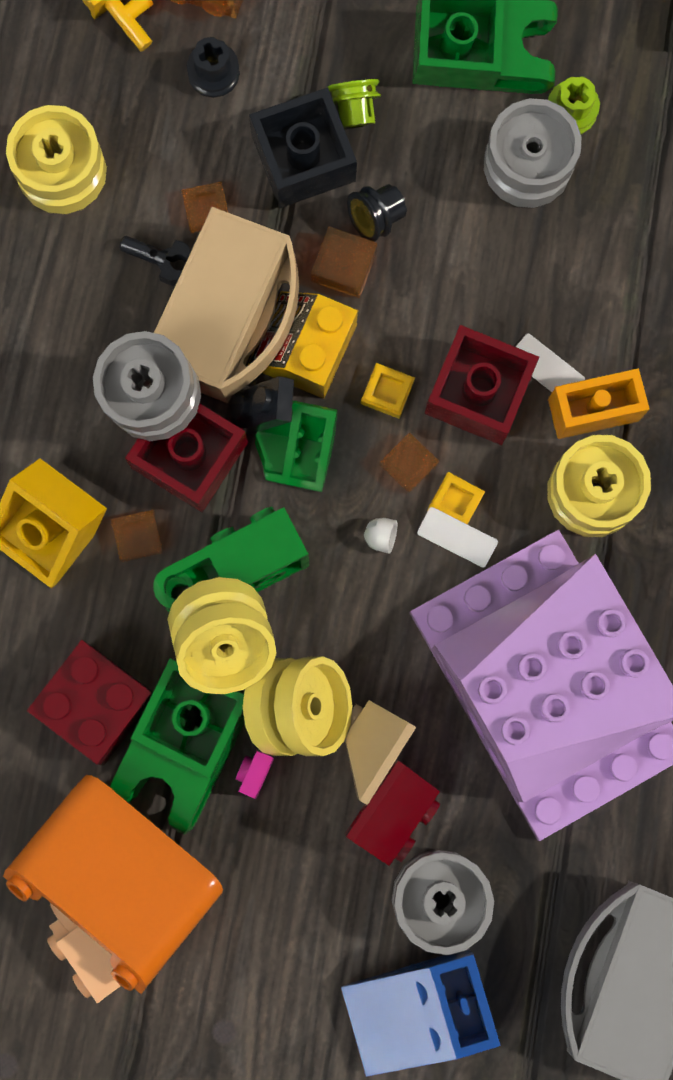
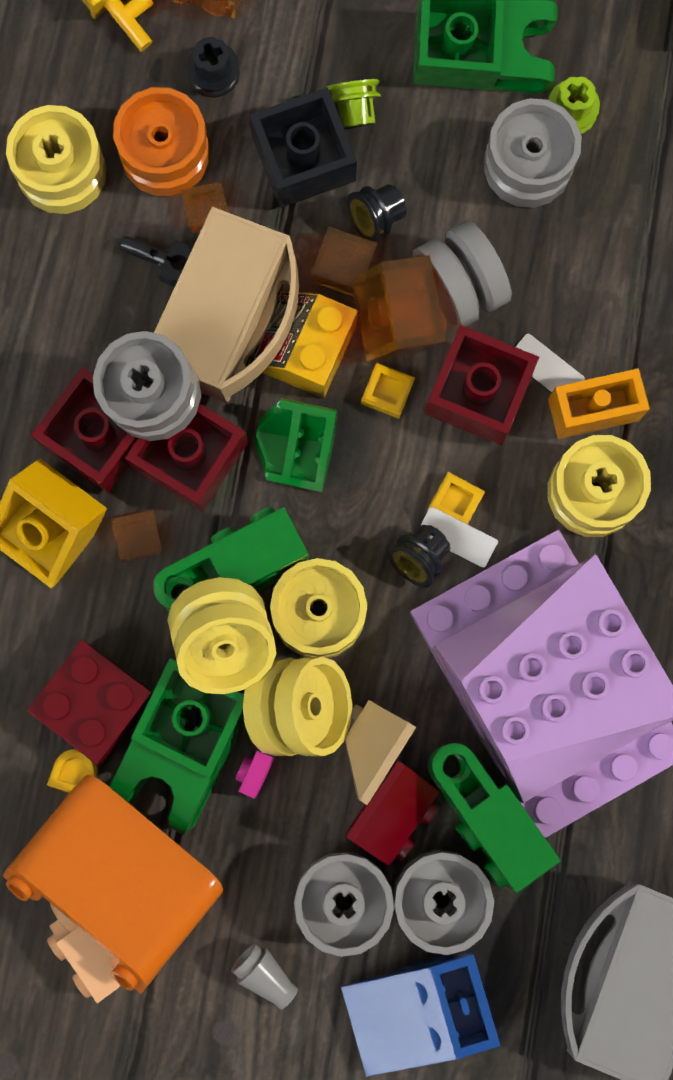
(70, 769): none -> yellow tile
(84, 435): none -> dark red brick
(161, 141): none -> orange wheel
(262, 975): none -> light grey cone
(263, 405): black plate -> none
(341, 596): none -> light yellow wheel
(350, 929): none -> light grey wheel
(381, 534): white hinge -> none
(399, 308): none -> clear orange brick
(409, 462): clear orange tile -> none
(418, 556): none -> black piece
(467, 274): none -> light grey wheel
(492, 820): none -> green brick

